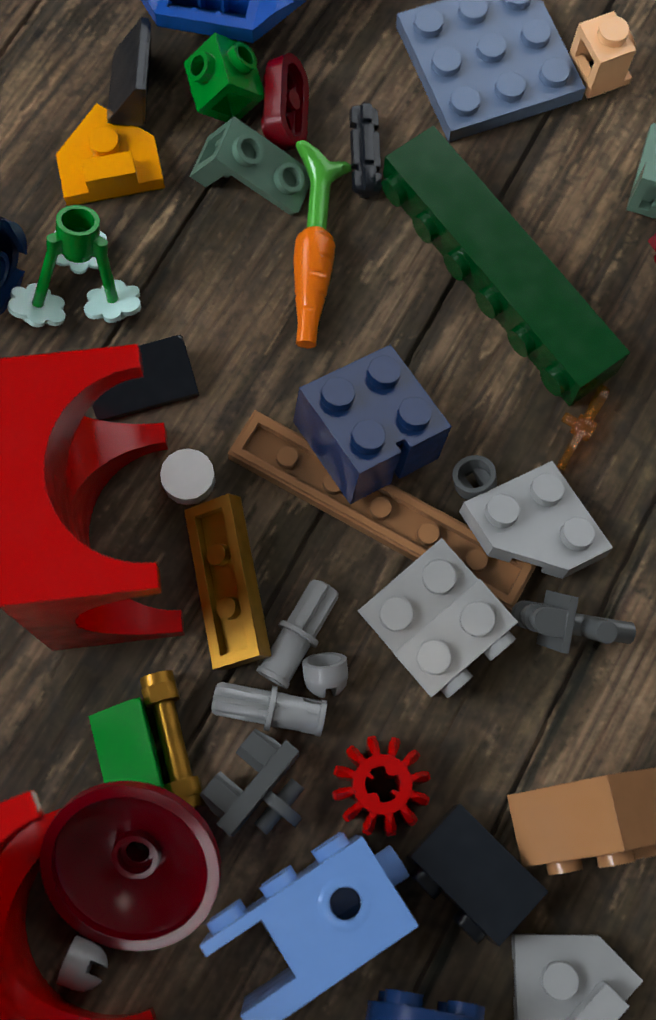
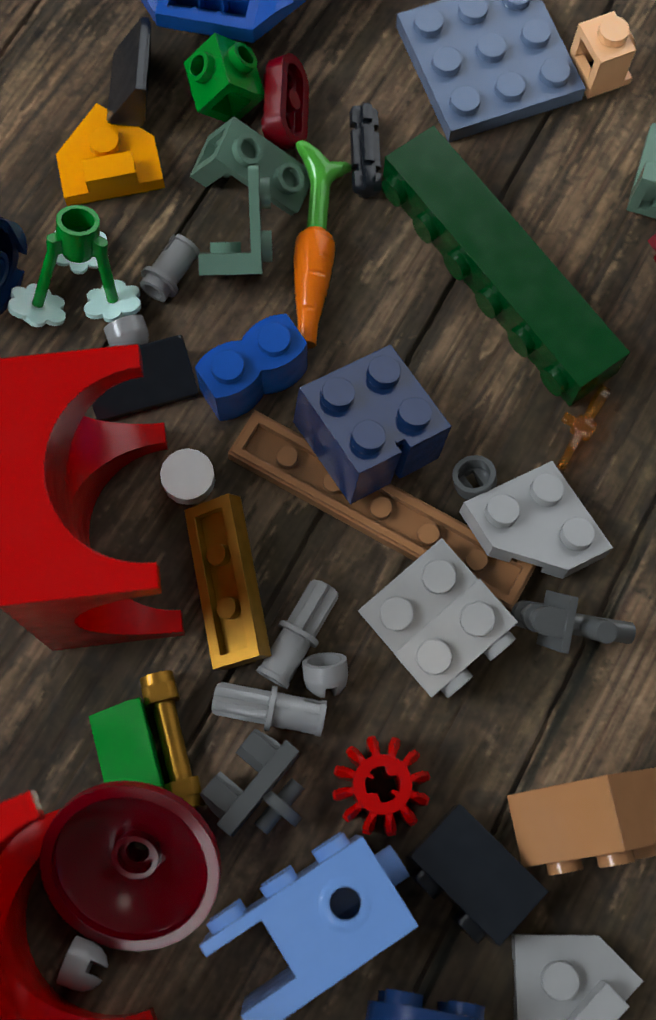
(127, 331): none -> light grey hinge
(163, 276): none -> light grey pin
(227, 257): none -> sand green bracket
(242, 371): none -> blue brick

